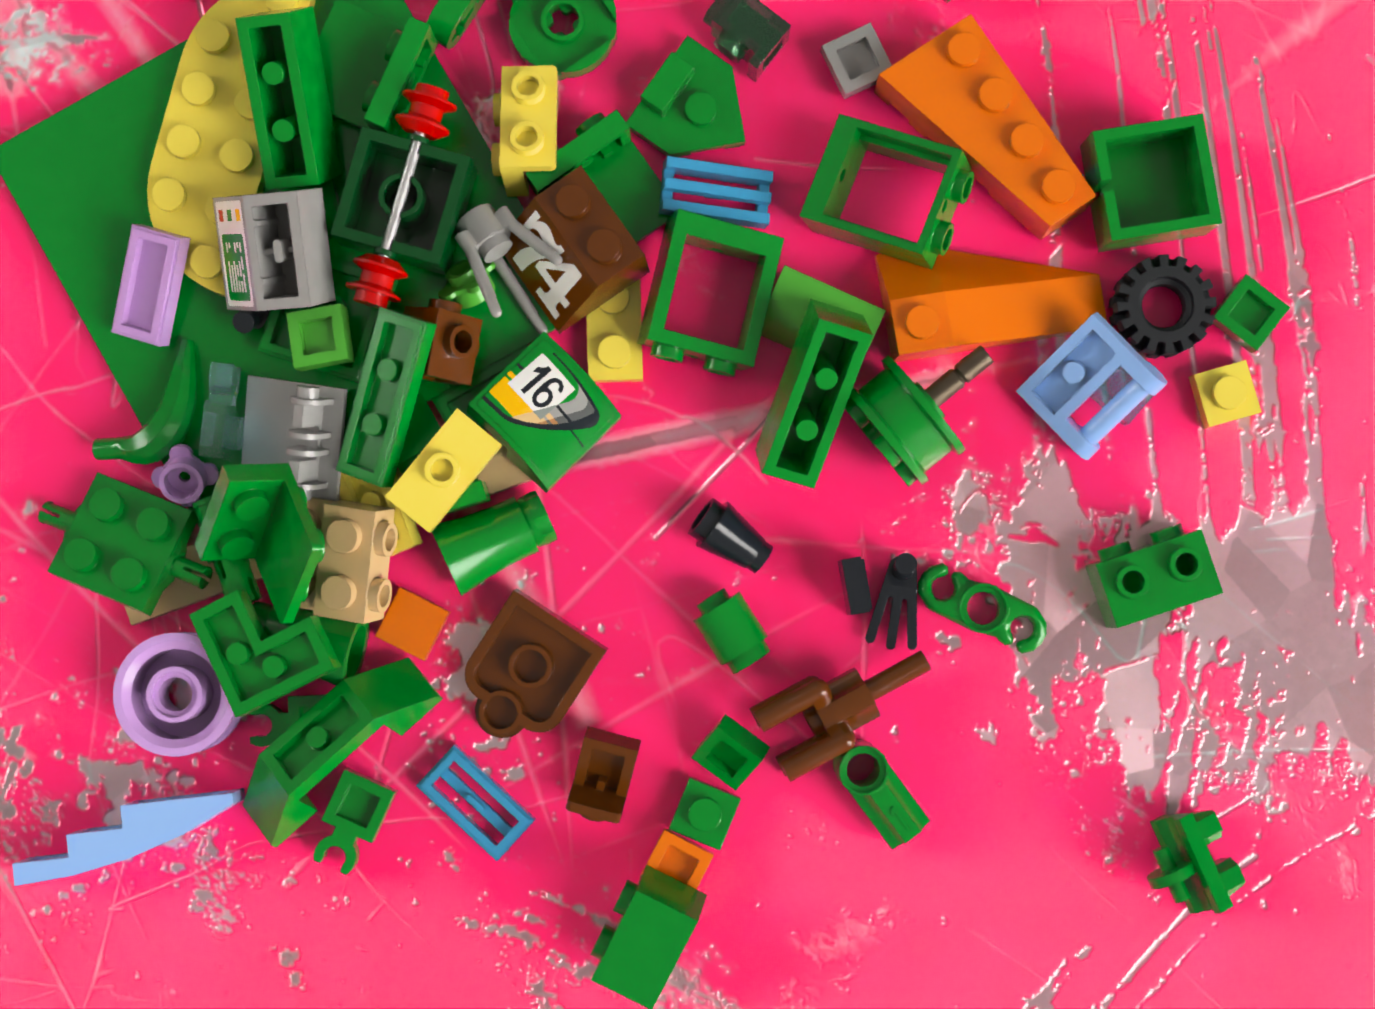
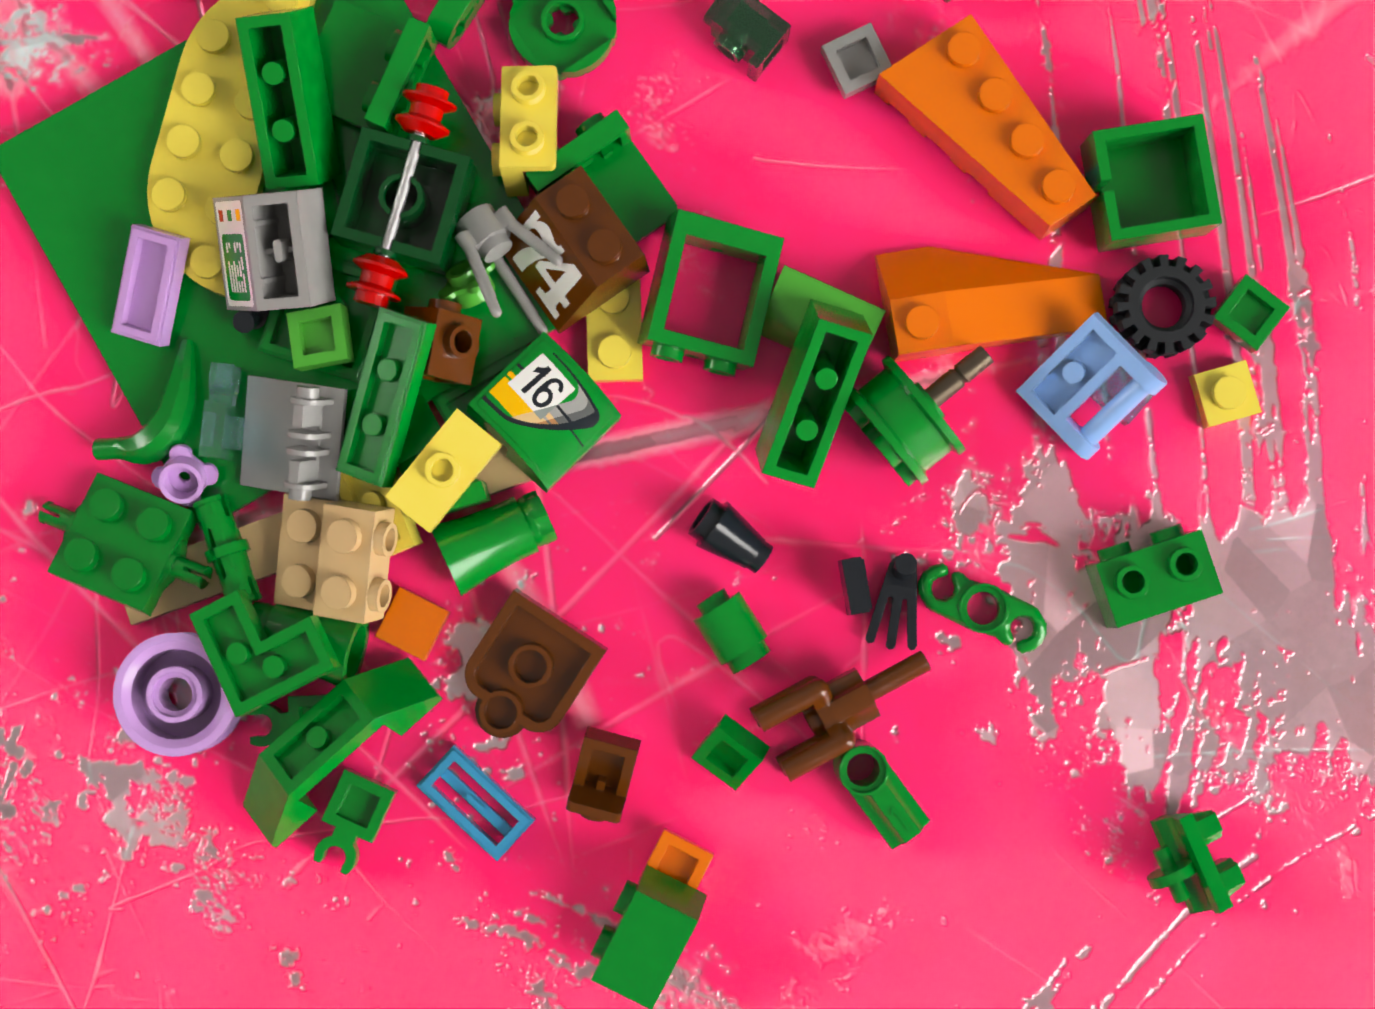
(143, 827): light blue slope -> none
(264, 517): green bracket -> none
(690, 104): green plate -> none
(704, 813): green plate -> none
(721, 172): dark azure tile -> none
(838, 172): green window -> none

